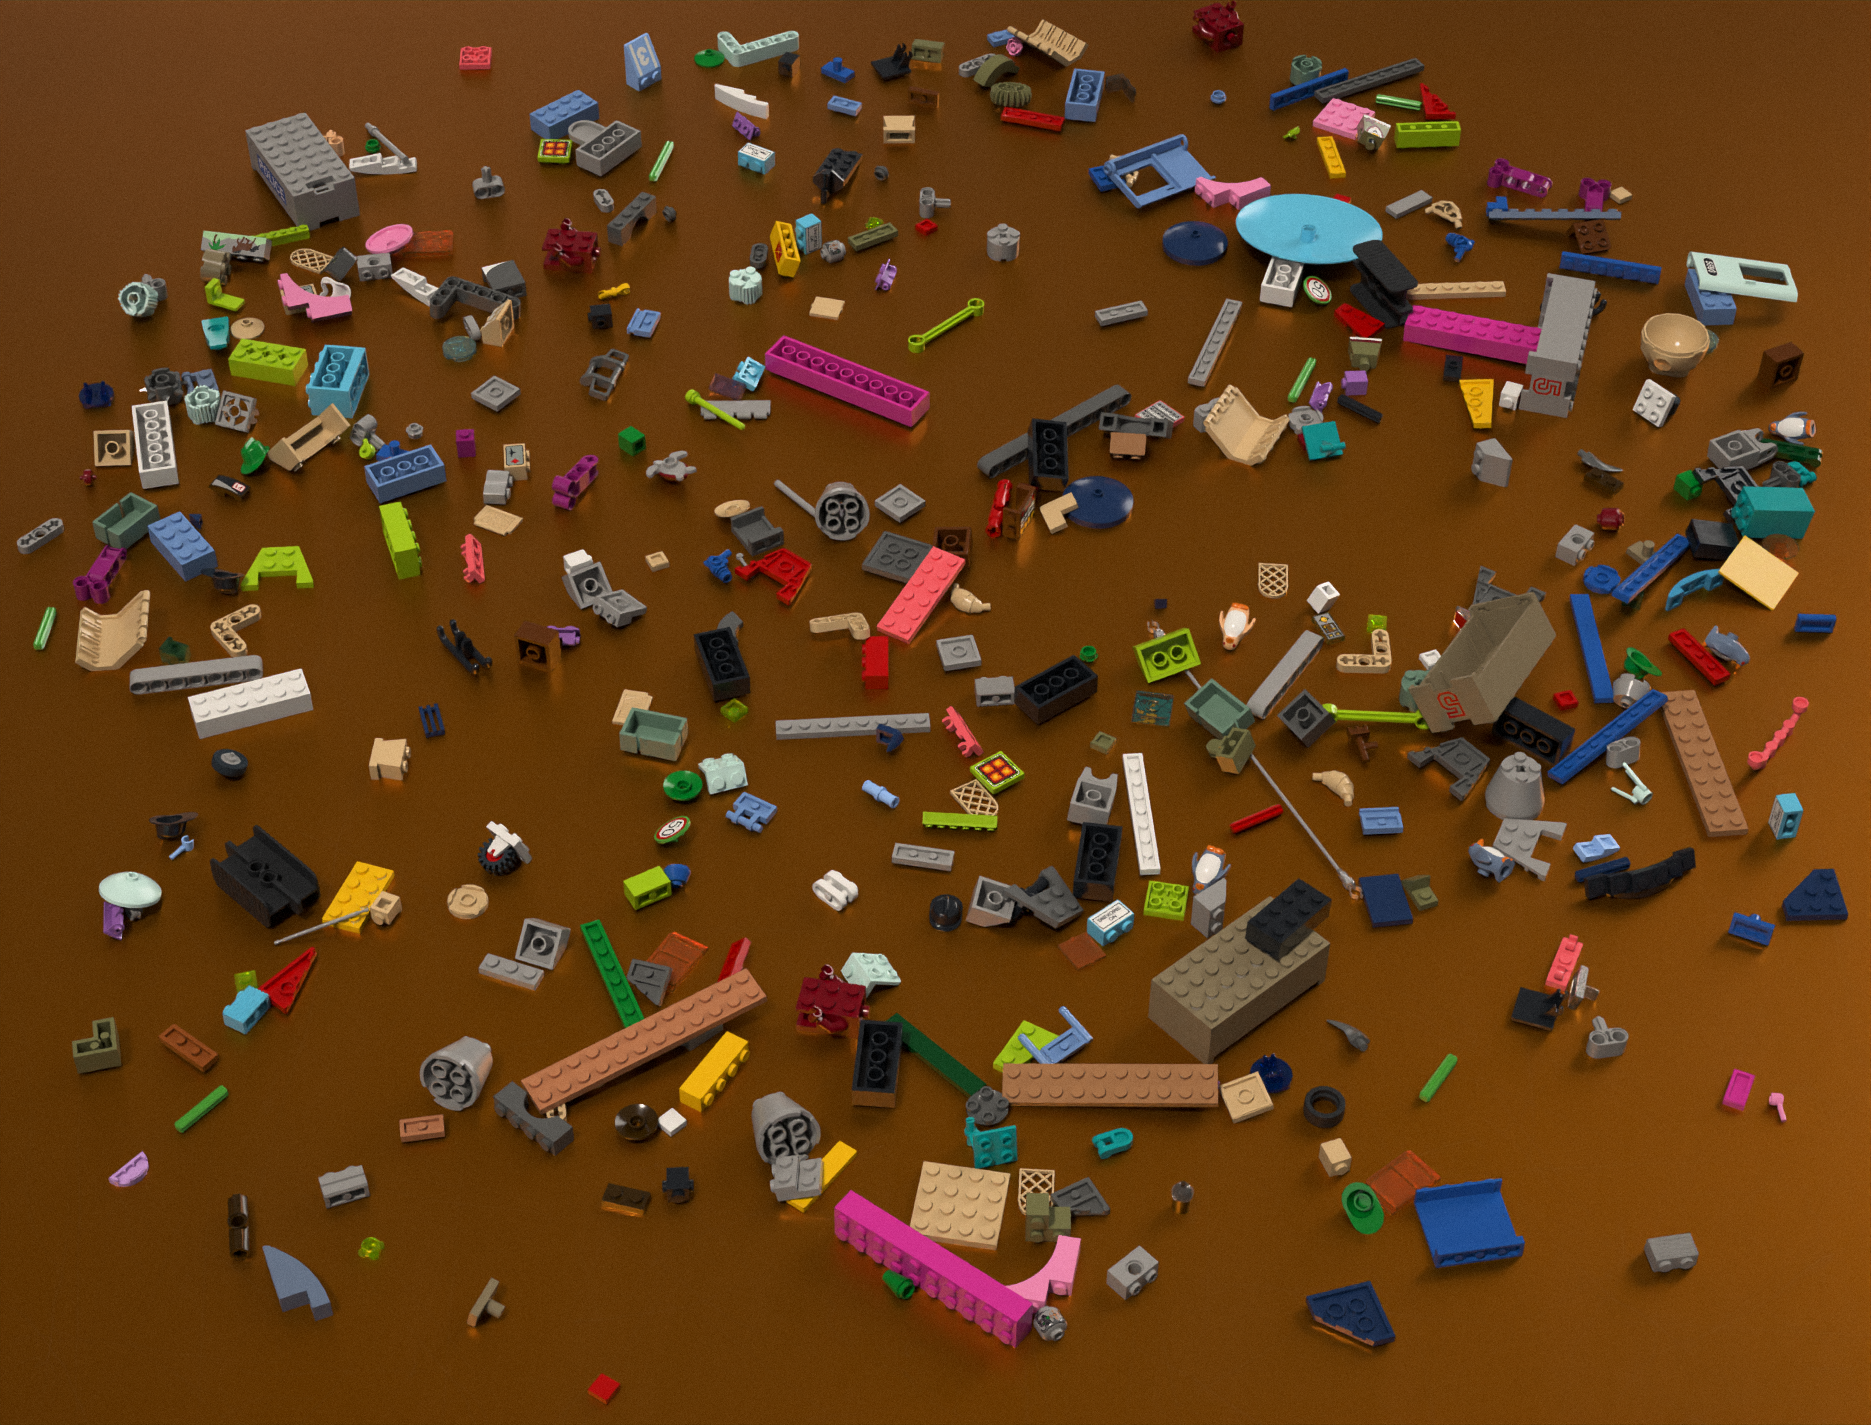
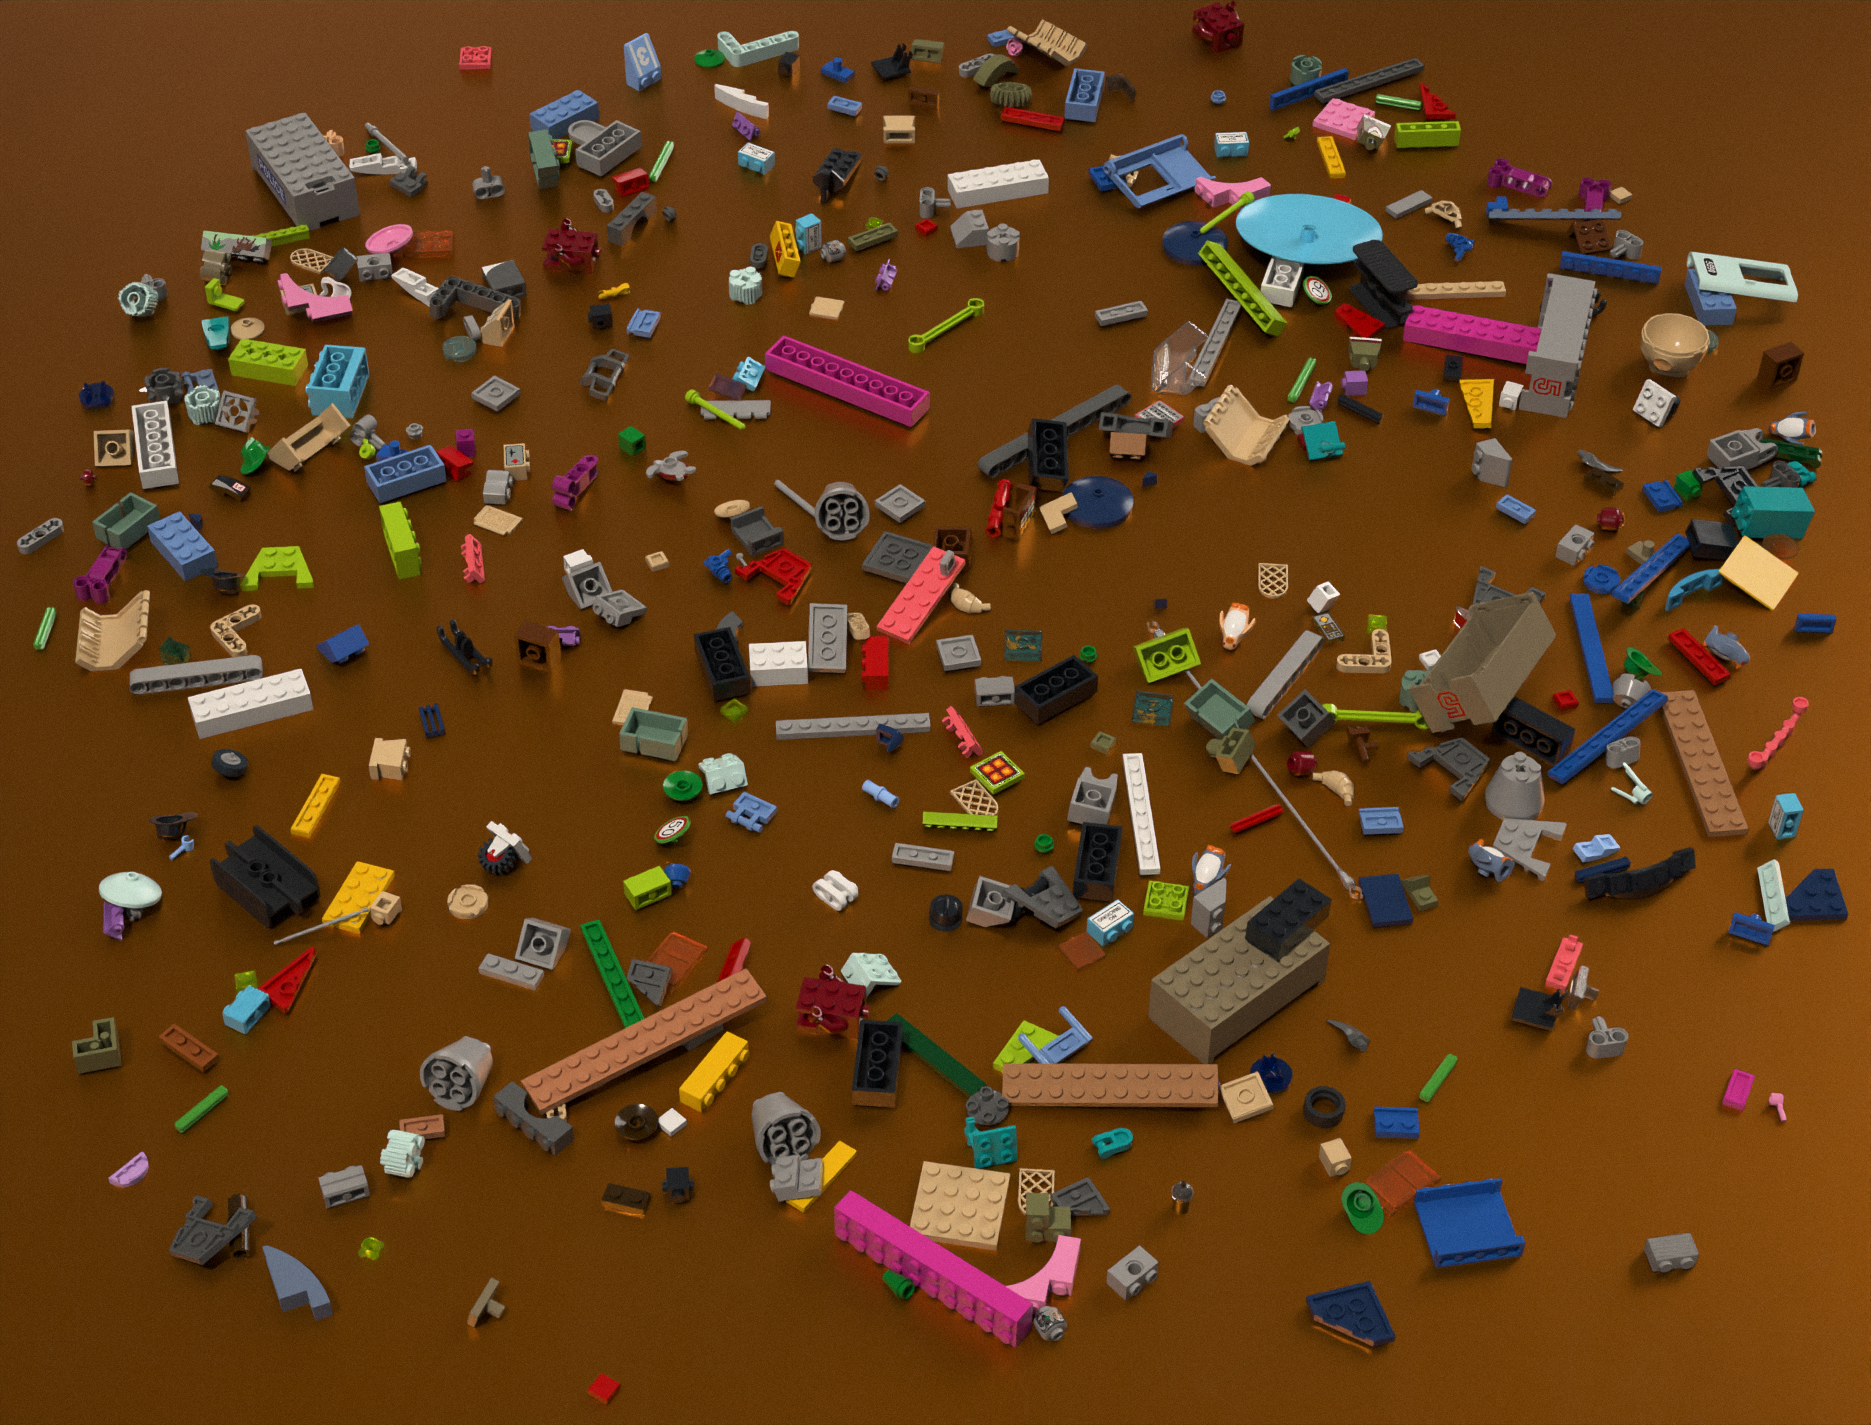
(204, 1238): none -> dark grey wing
(315, 805): none -> yellow tile
(341, 645): none -> blue slope
(402, 1153): none -> light aqua brick
(406, 182): none -> dark grey plate
(455, 462): none -> red hinge
(543, 159): none -> sand green piece
(631, 182): none -> red hinge
(778, 663): none -> white brick
(827, 638): none -> light grey plate
(947, 563): none -> tile
(970, 229): none -> light grey slope
(998, 183): none -> white brick
(1023, 645): none -> clear smoke tile
(1044, 843): none -> green plate
(1149, 479): none -> dark blue piece
(1170, 362): none -> clear windscreen
(1231, 144): none -> medium azure brick
(1242, 288): none -> lime brick
(1245, 199): none -> lime piece
(1301, 763): none -> dark red head
(1396, 1122): none -> blue plate
(1431, 401): none -> blue tile
(1516, 509): none -> medium blue plate
(1627, 244): none -> light grey beam
(1662, 496): none -> blue plate
(1773, 894): none -> light aqua plate

